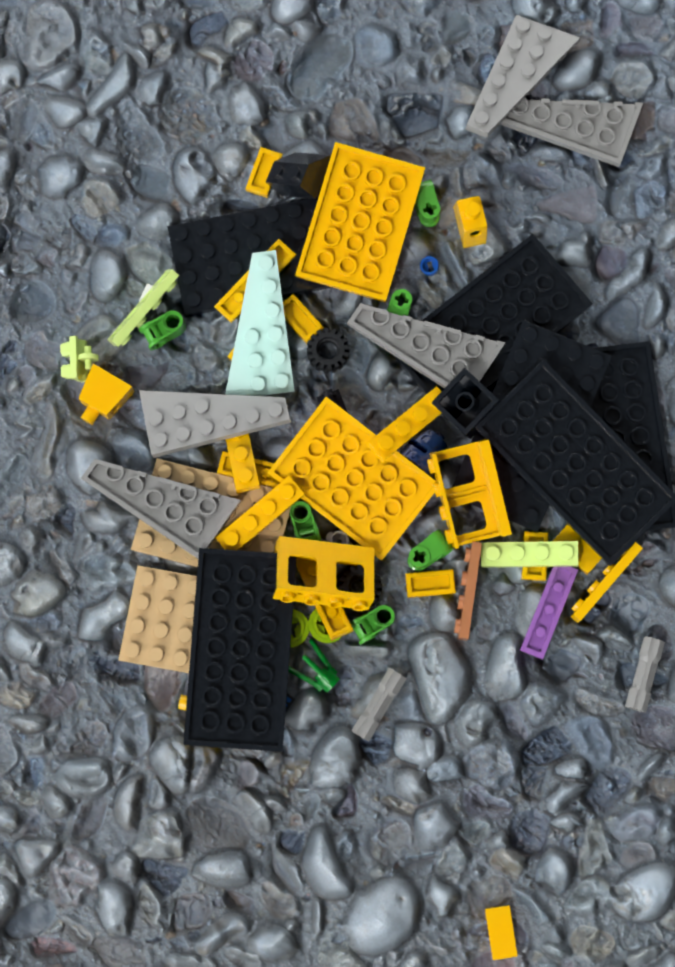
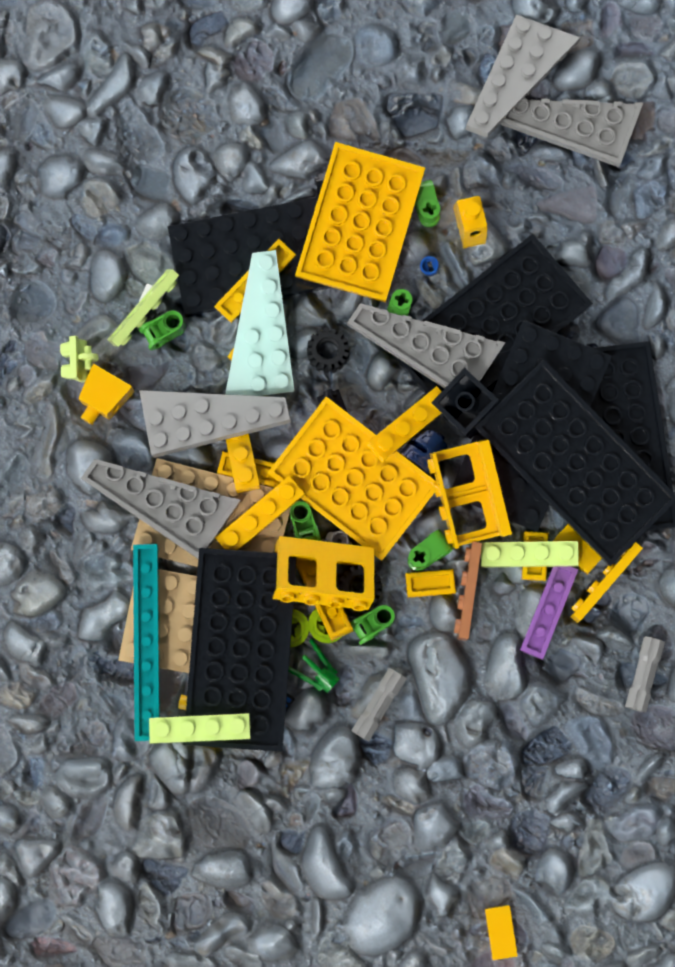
(146, 638): none -> teal plate
(199, 728): none -> yellowish green plate
(260, 171): yellow tile -> none
(298, 174): black slope -> none
(300, 318): yellow tile -> none

